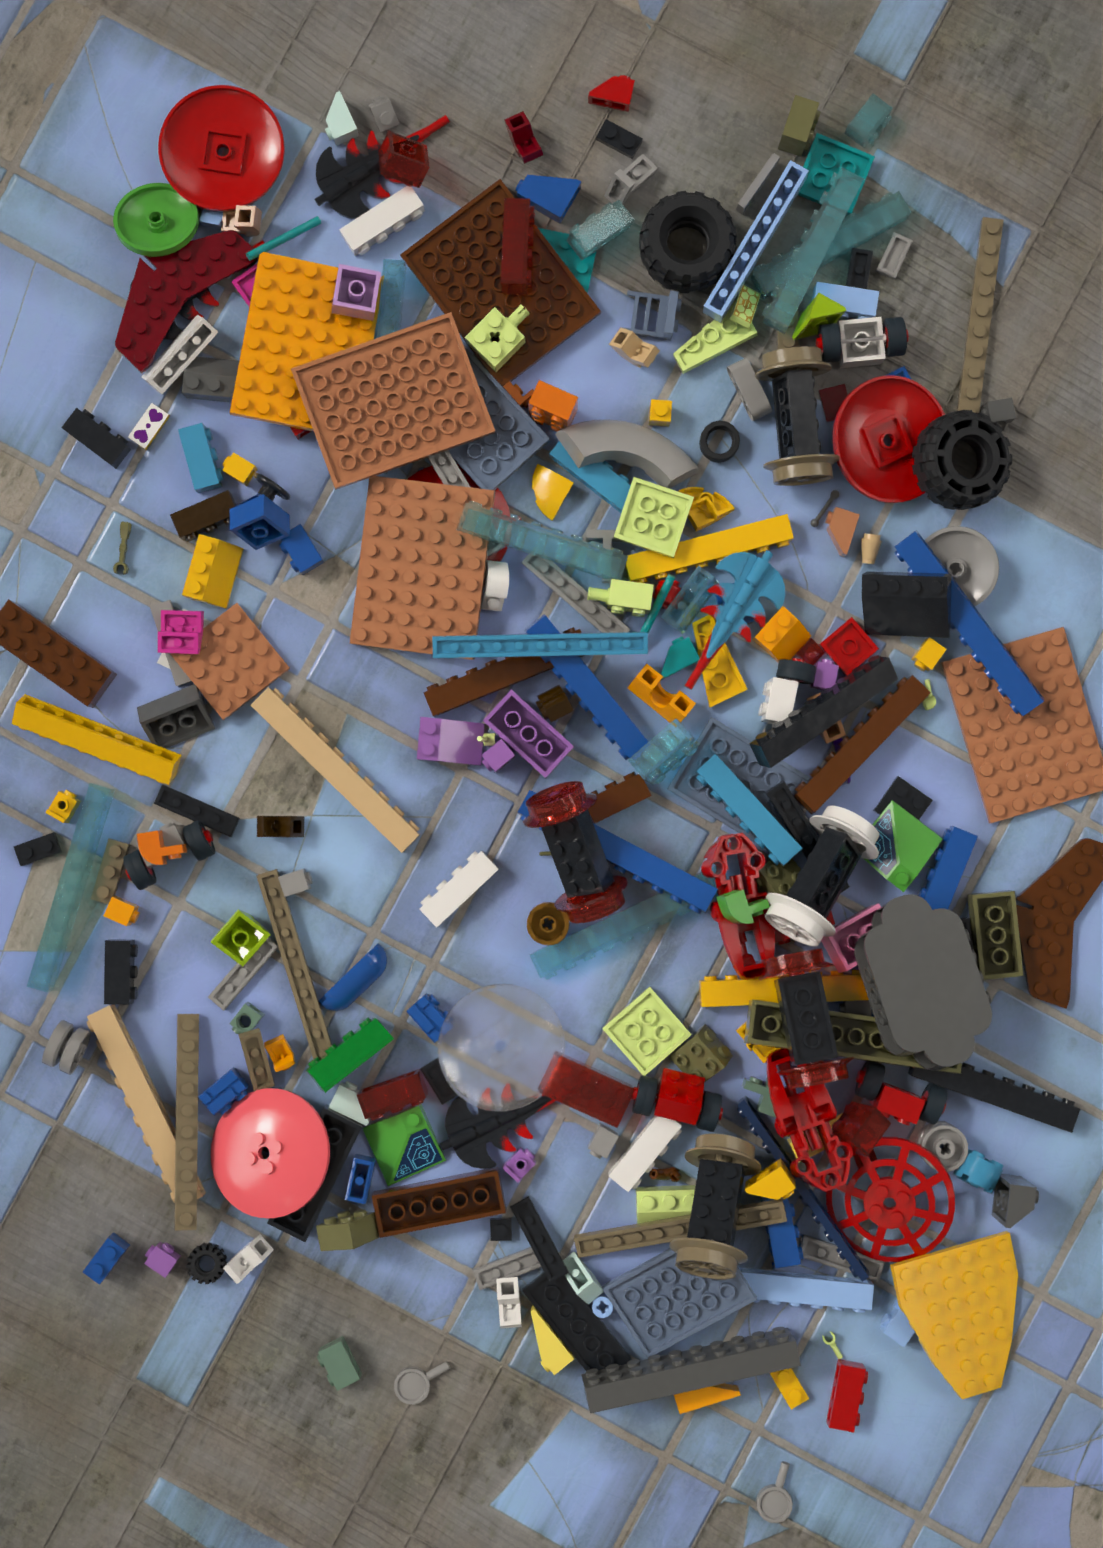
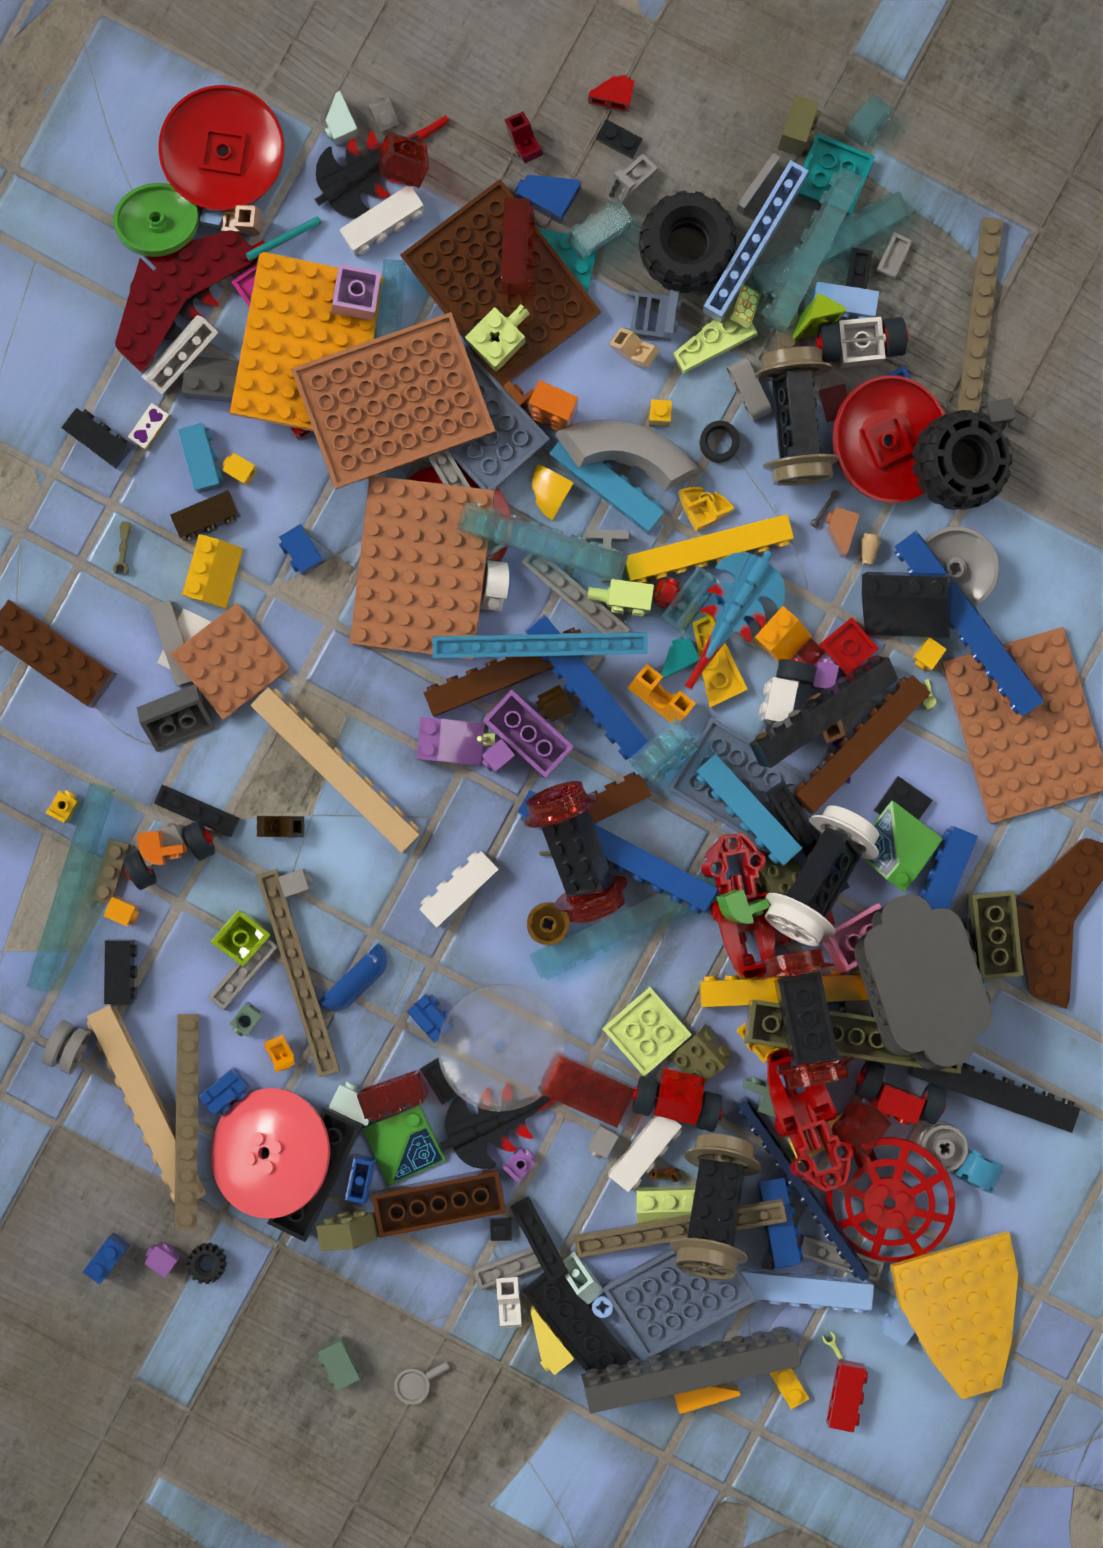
(37, 849): black plate -> none
(96, 739): yellow brick -> none
(180, 631): dark pink slope -> none
(248, 1258): white brick -> none
(256, 1059): dark tan plate -> none
(258, 518): blue piece -> none
(349, 1054): green slope -> none
(653, 517): yellowish green plate -> none
(658, 603): teal bar -> none
(772, 1182): yellow slope -> none
(774, 1500): light grey piece -> none
(1013, 1199): dark grey slope -> none

